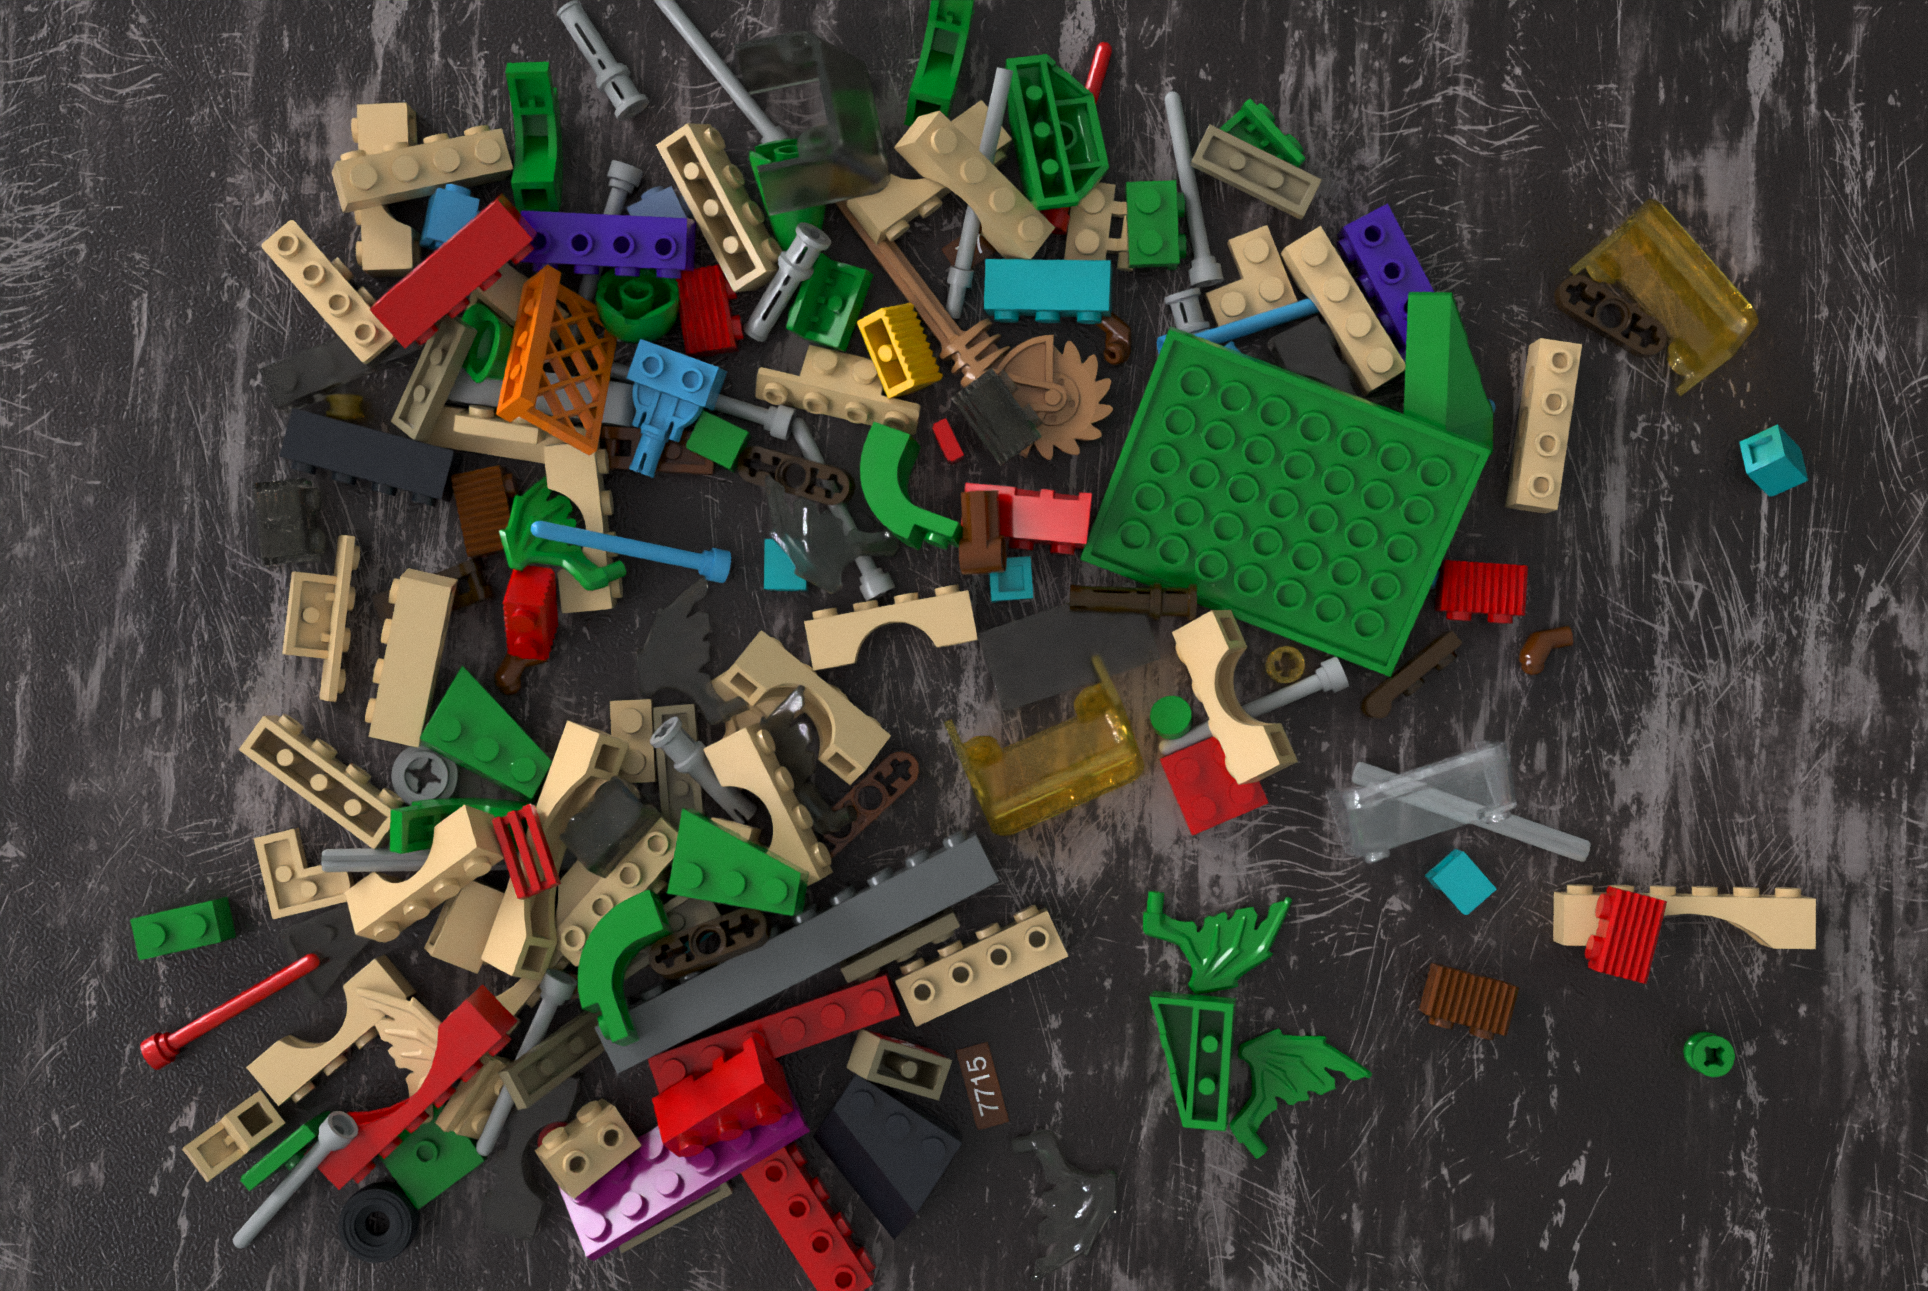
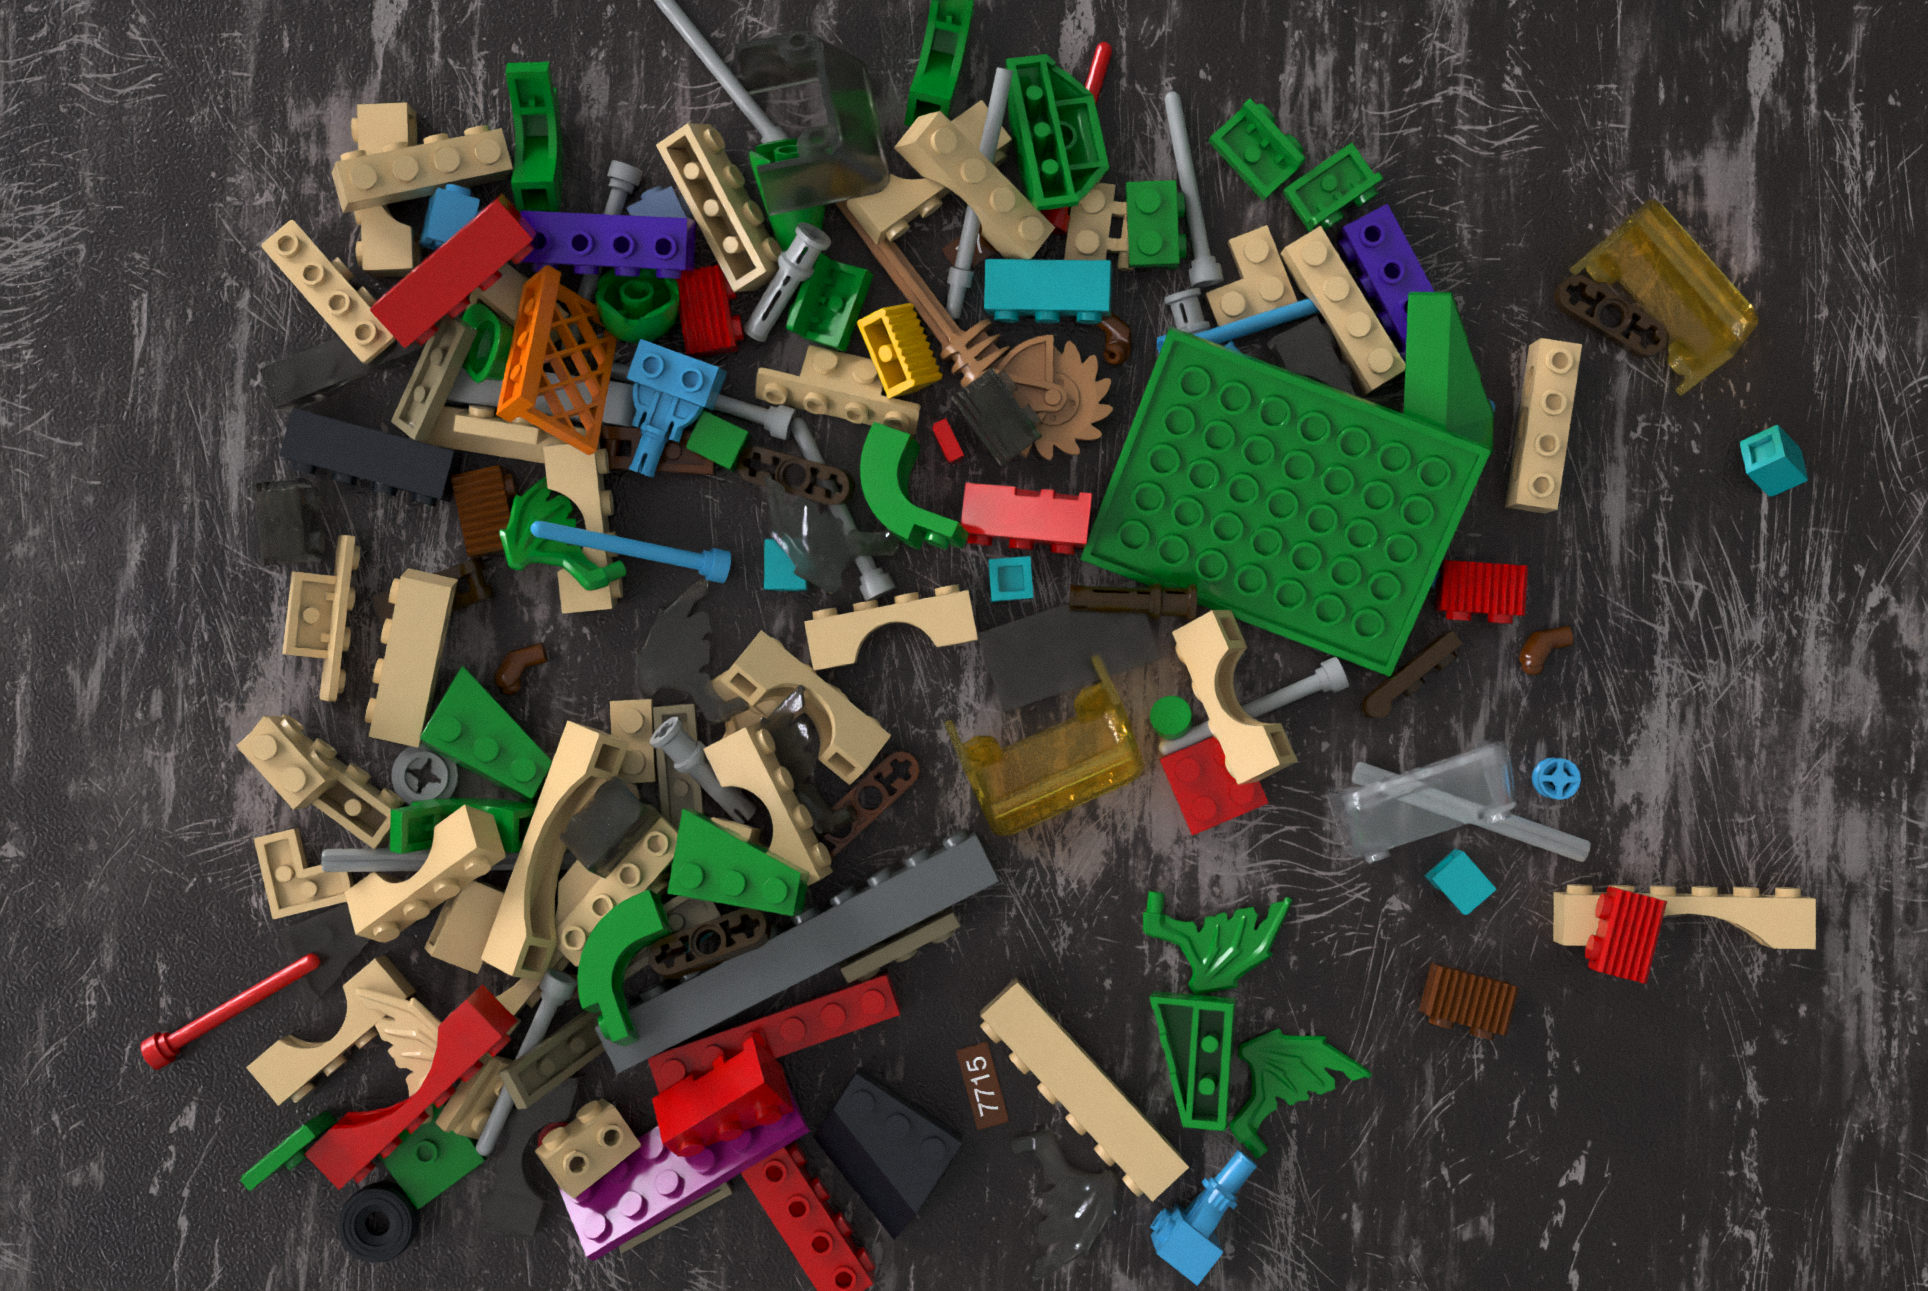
(183, 928): green brick -> none
(234, 1136): tan brick -> none
(288, 761): none -> tan brick
(334, 1134): light grey piece -> none
(344, 406): clear yellow bush -> none
(511, 858): red tile -> none
(531, 612): red brick -> none
(611, 76): light grey pin -> none
(899, 1064): dark tan brick -> none
(981, 965): tan brick -> none
(982, 545): reddish brown piece -> none
(1083, 1089): none -> tan brick
(1187, 1235): none -> dark azure brick
(1255, 172): dark tan plate -> none
(1293, 674): clear yellow bush -> none
(1331, 188): none -> green bracket
(1565, 778): none -> dark azure wheel
(1700, 1049): green wheel -> none

